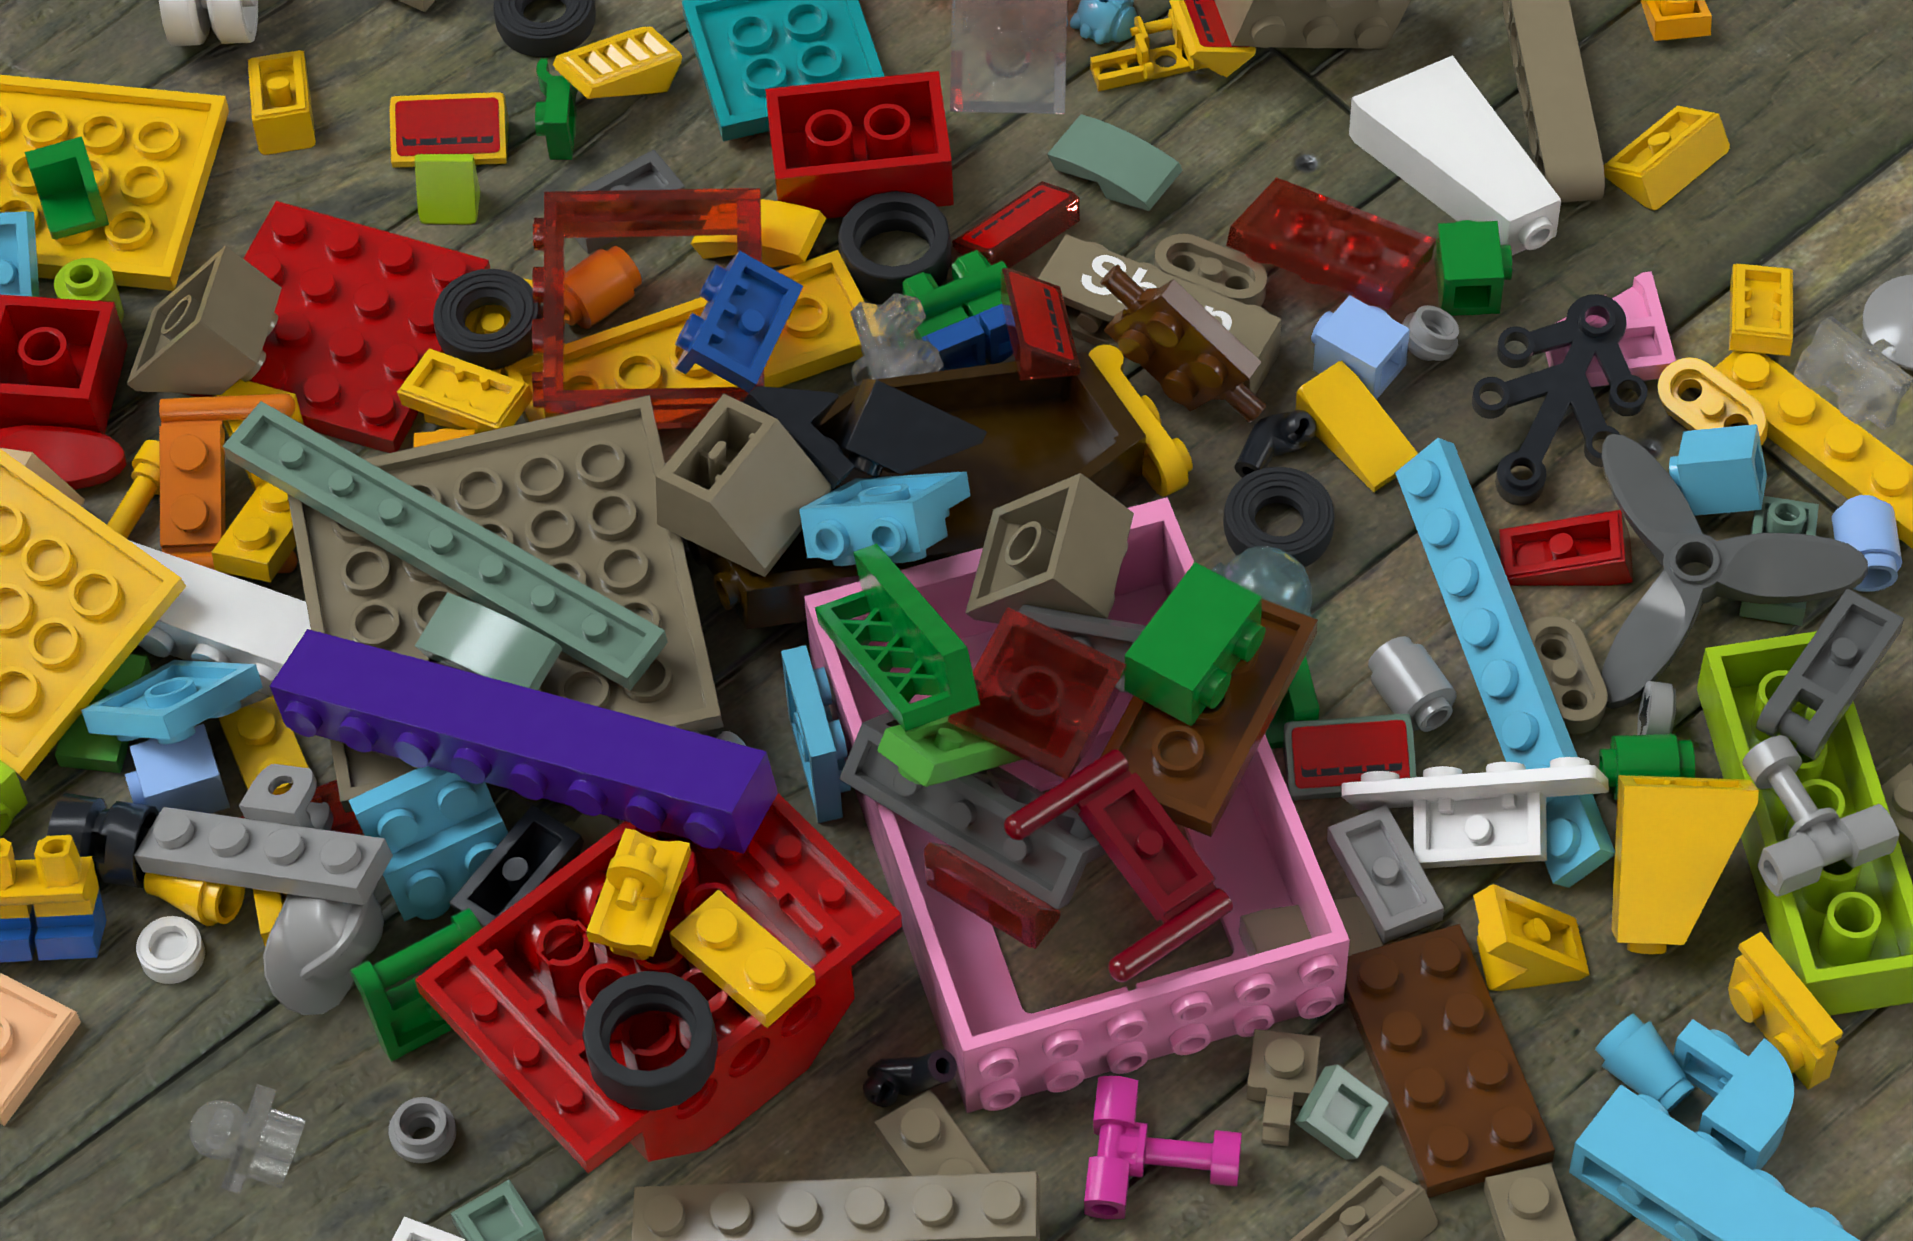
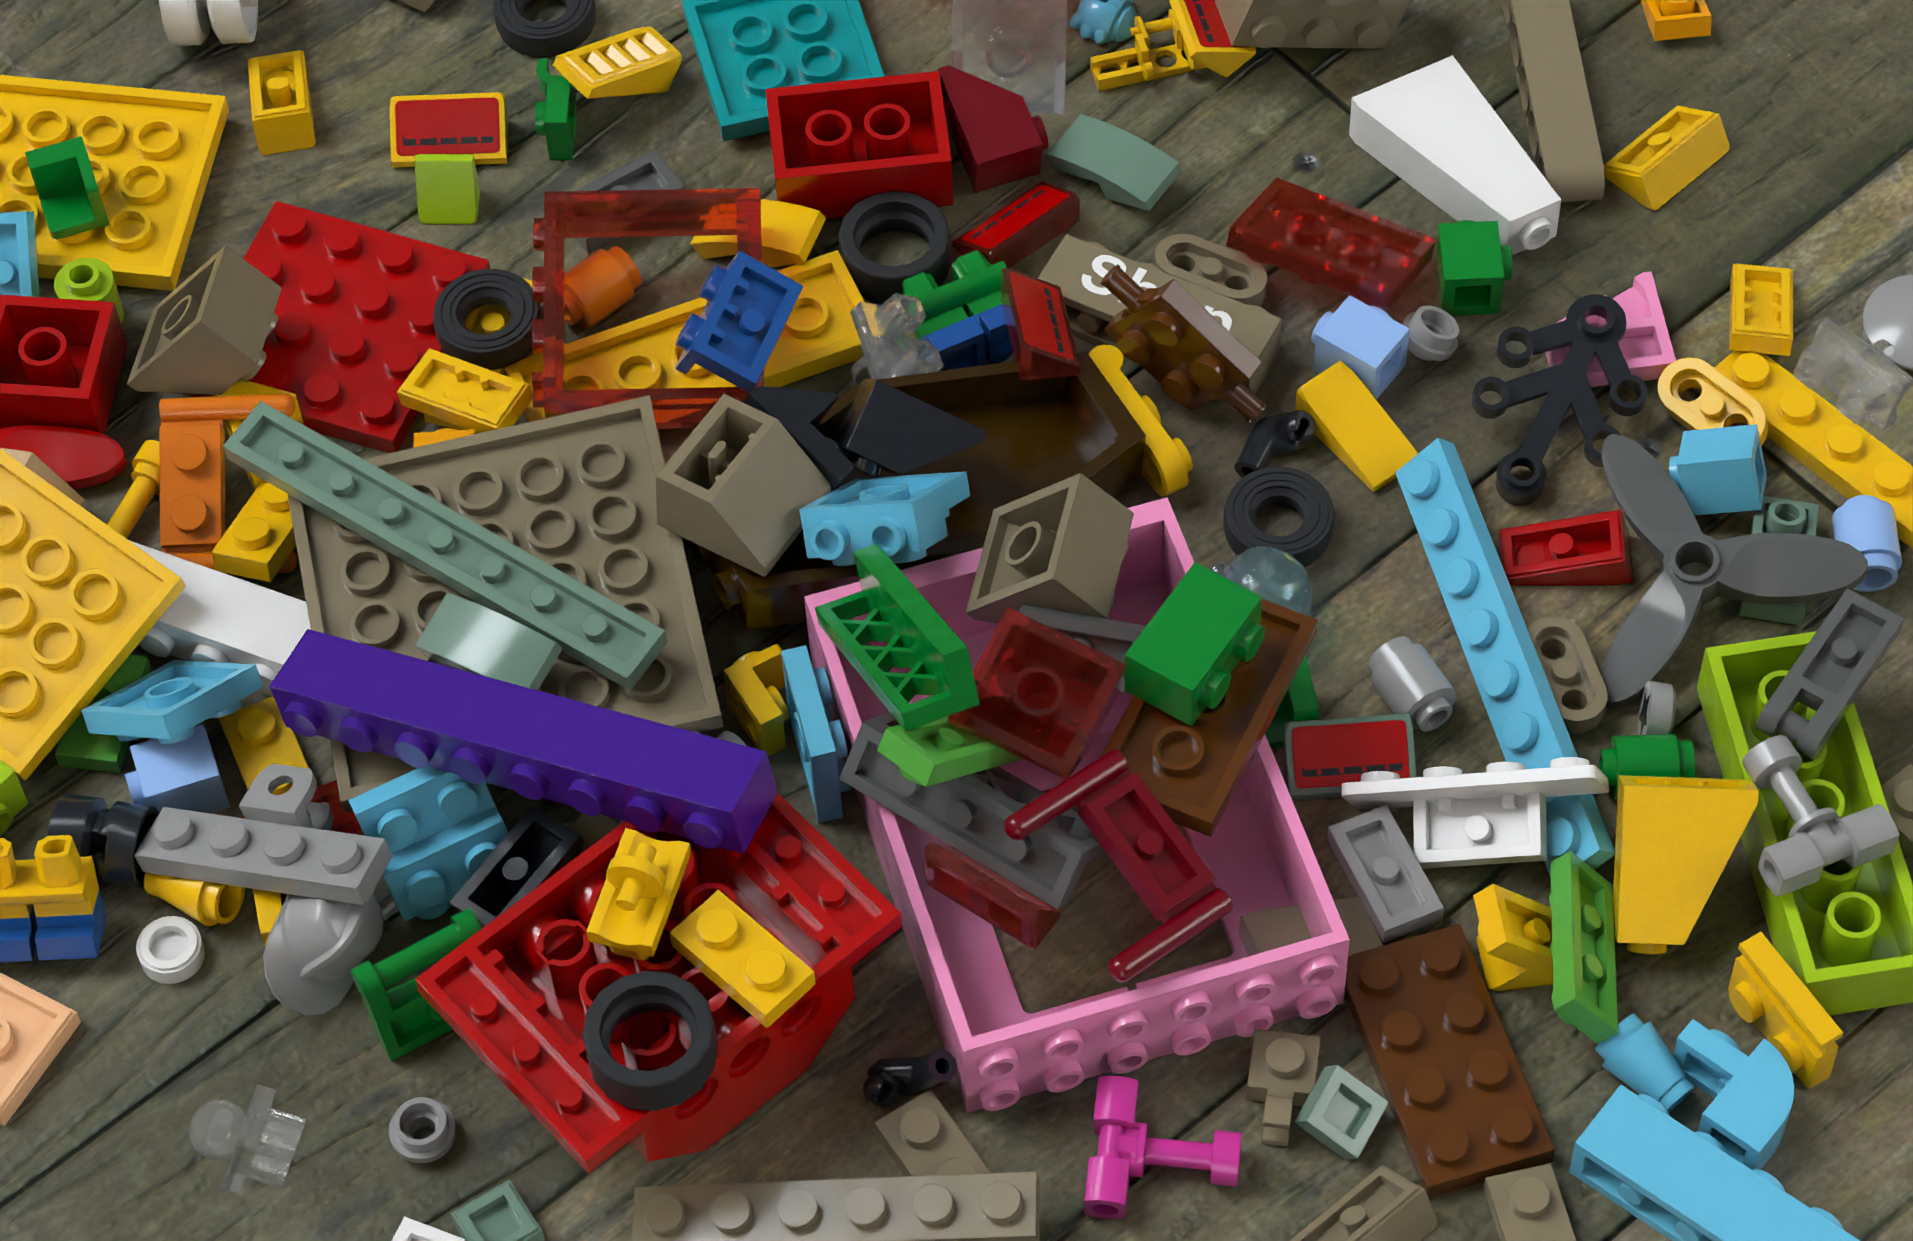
(755, 699): none -> yellow bracket
(991, 130): none -> dark red slope
(1583, 948): none -> bright green plate

